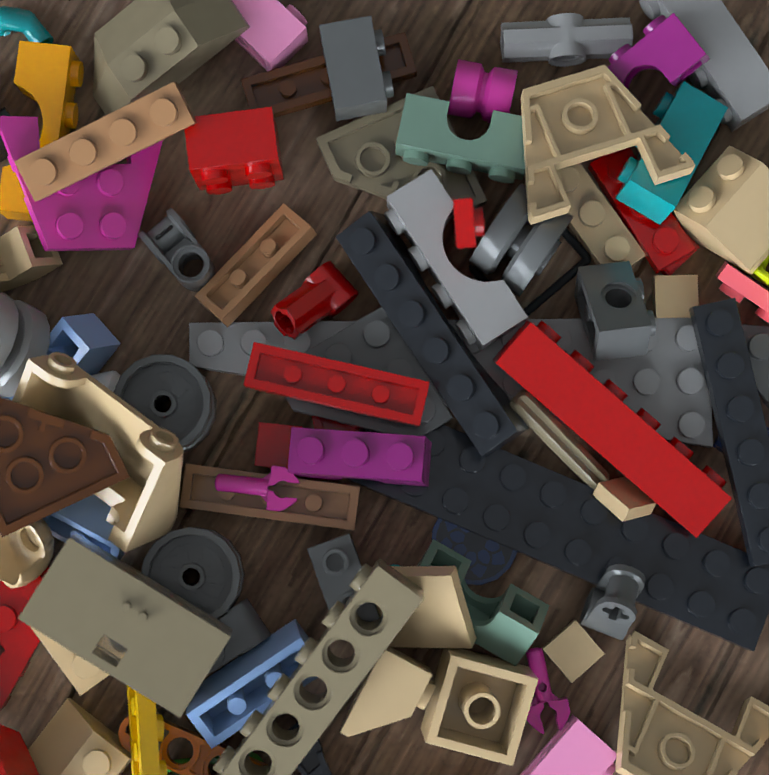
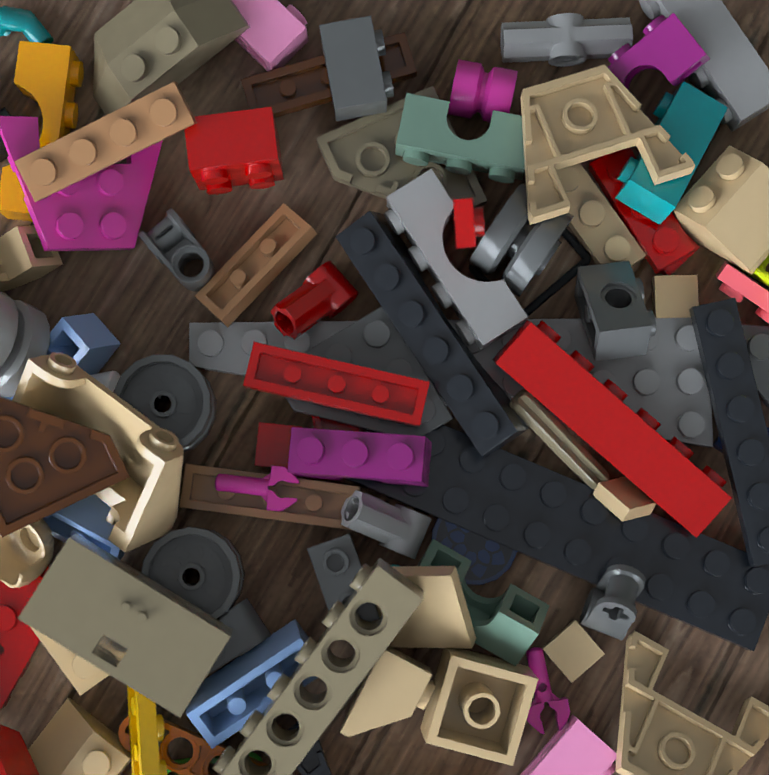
(391, 525): none -> light grey piece

